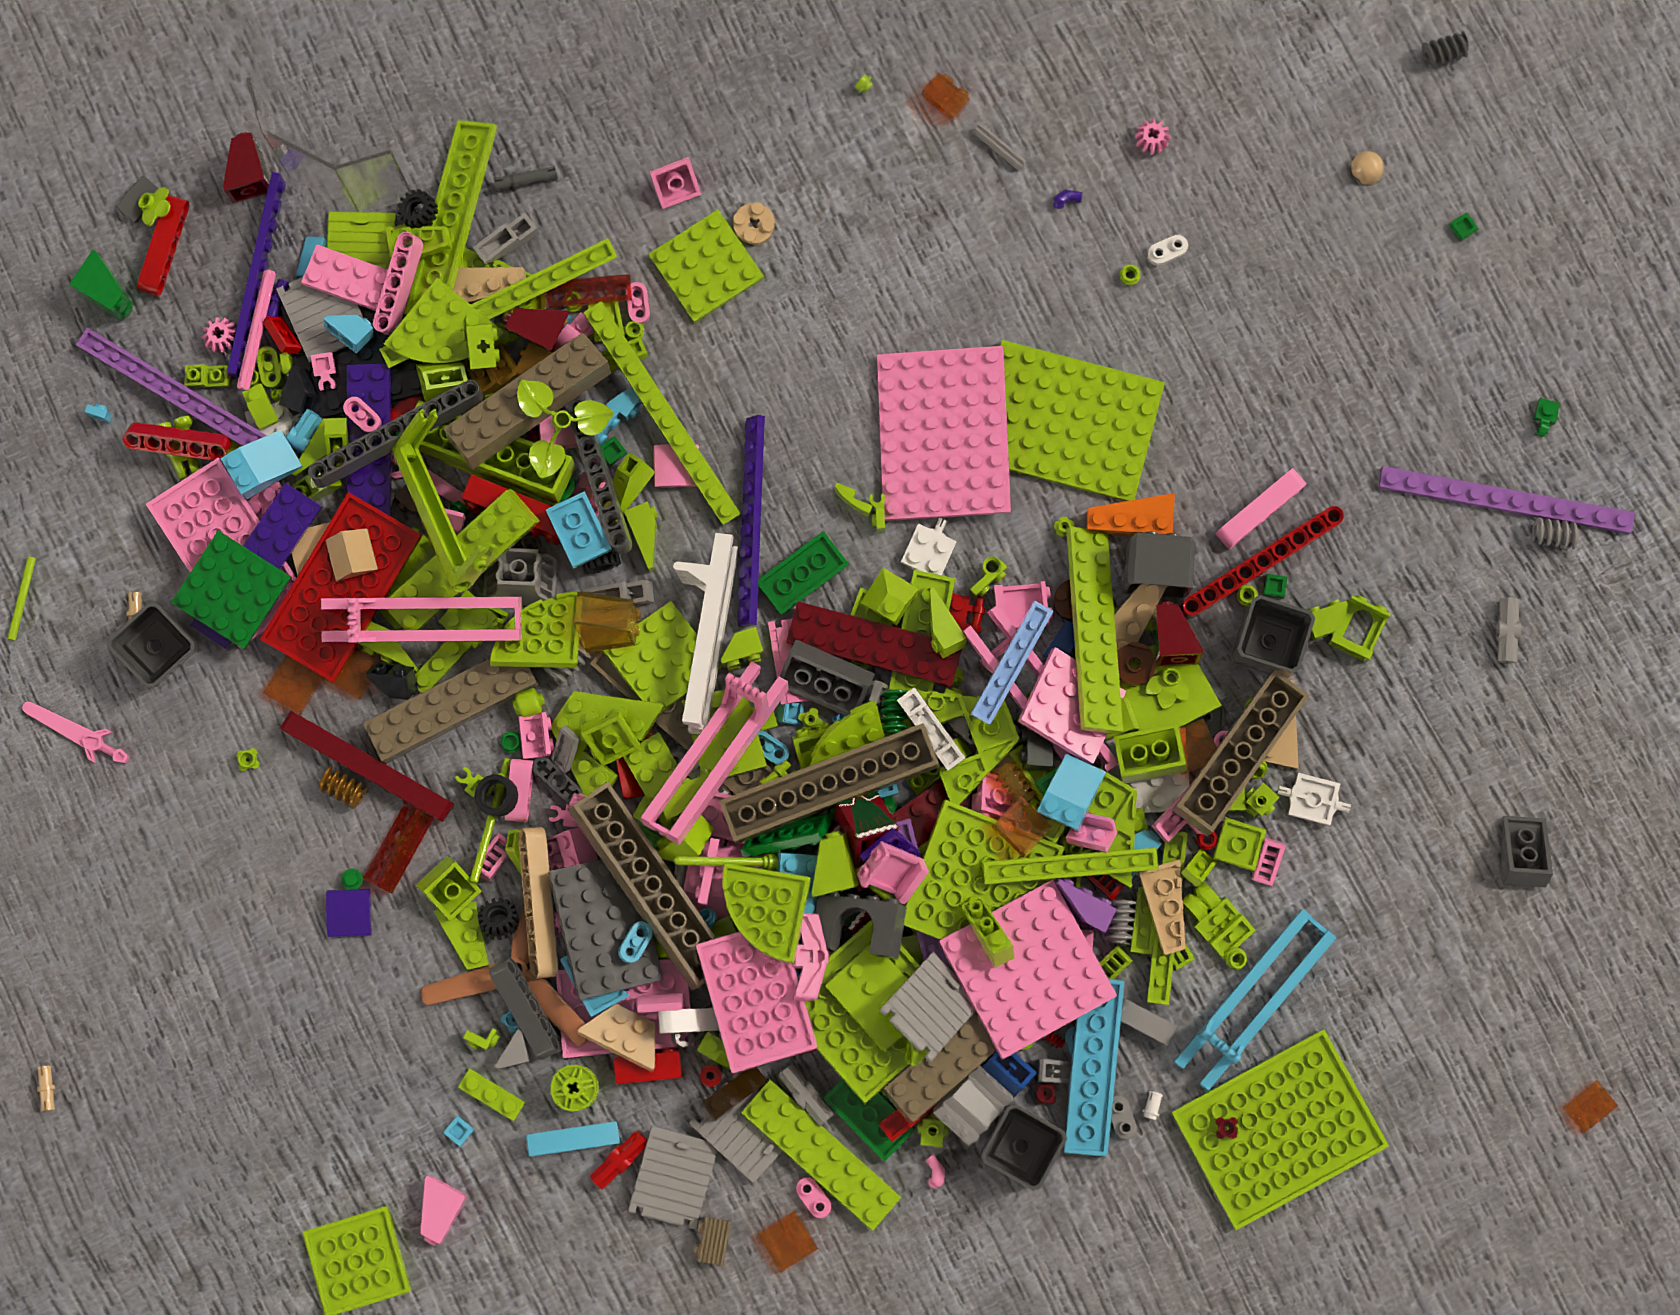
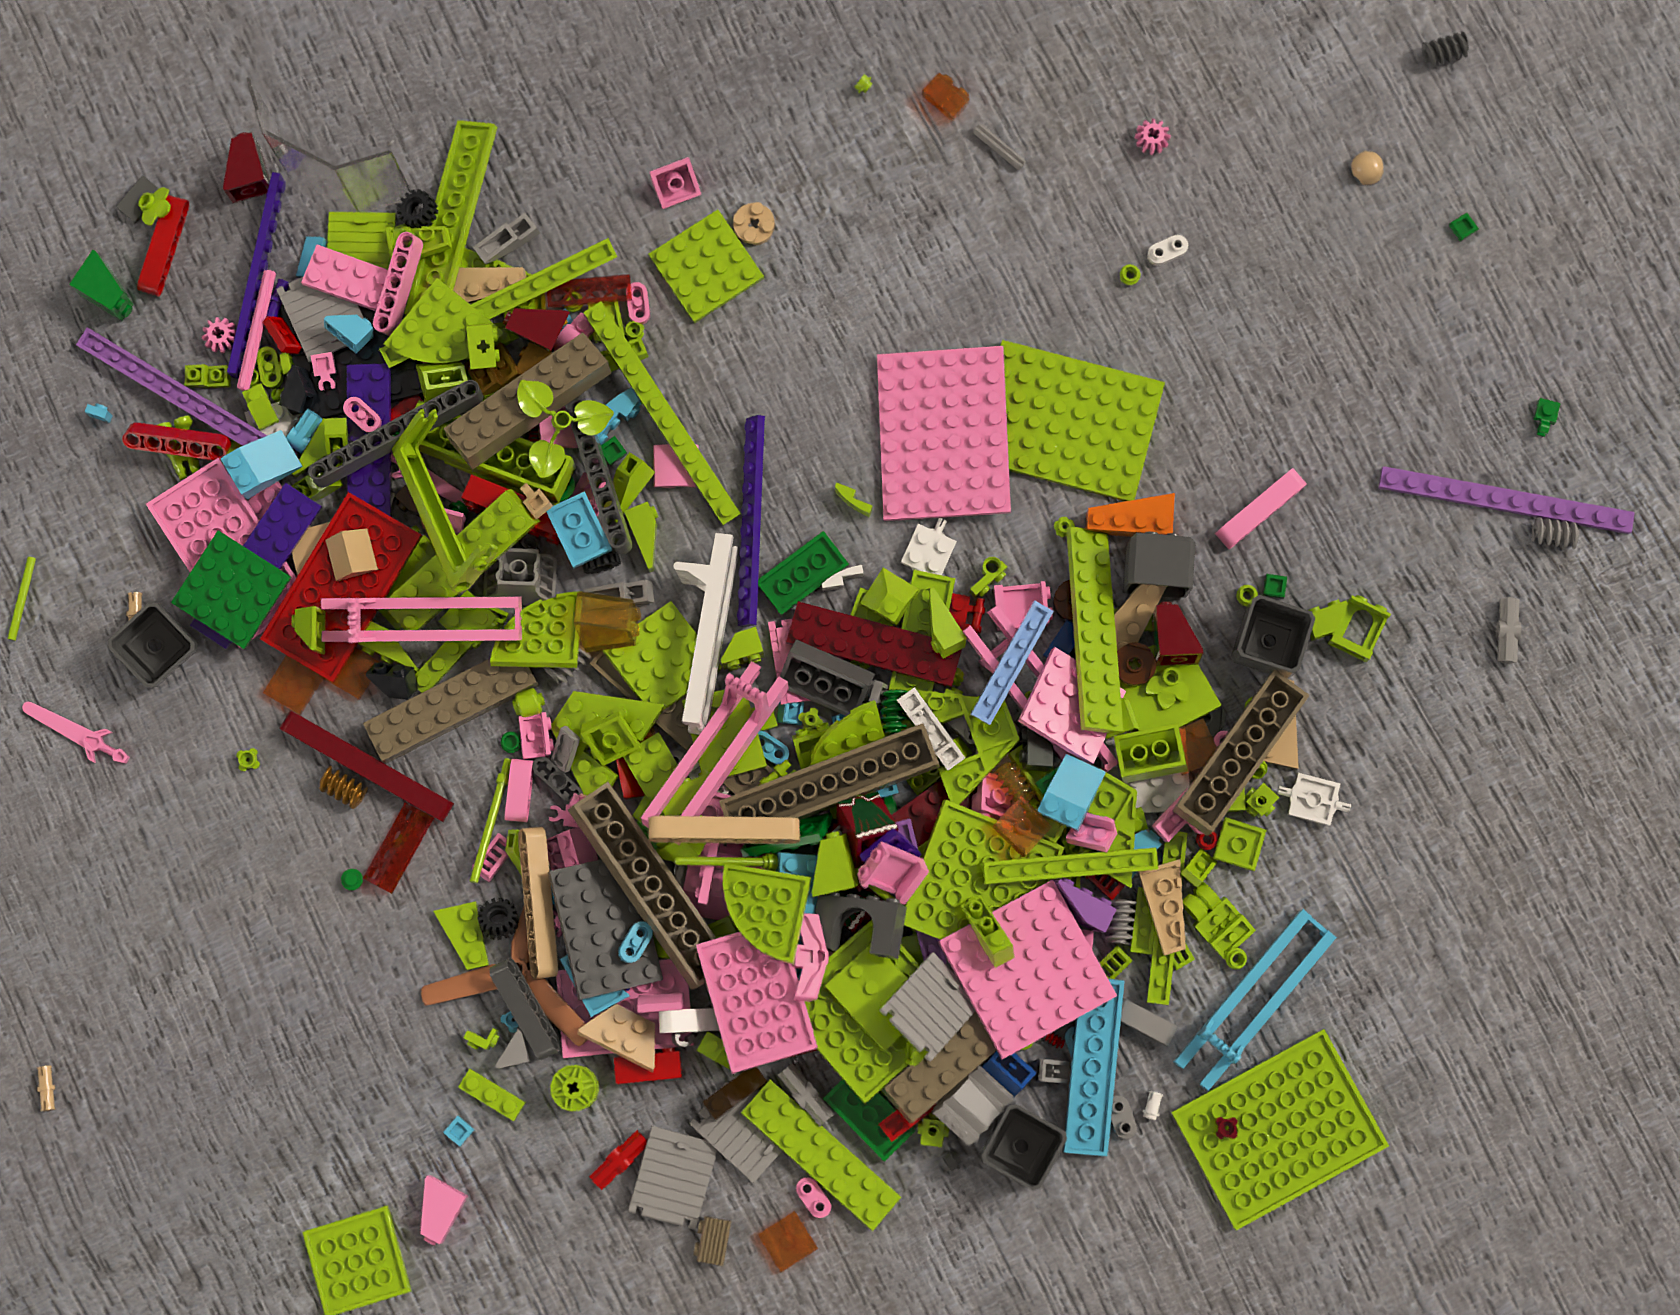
(309, 624): none -> lime slope
(348, 912): dark purple slope -> none
(448, 888): lime slope -> none
(472, 783): lime plate -> none
(485, 784): black tyre -> none
(529, 177): dark grey pin -> none
(536, 501): none -> tan plate
(572, 1139): medium azure slope -> none
(708, 916): medium azure plate -> none
(710, 1083): red plate -> none
(723, 829): none -> tan beam
(836, 581): none -> white slope
(879, 518): lime plate -> none
(938, 1172): bright pink arm -> none
(1049, 1098): dark red plate -> none
(1065, 196): dark purple arm -> none
(1269, 555): red beam -> none
(1278, 856): bright pink slope -> none
(1525, 852): dark grey slope -> none
(1590, 1106): clear orange plate -> none

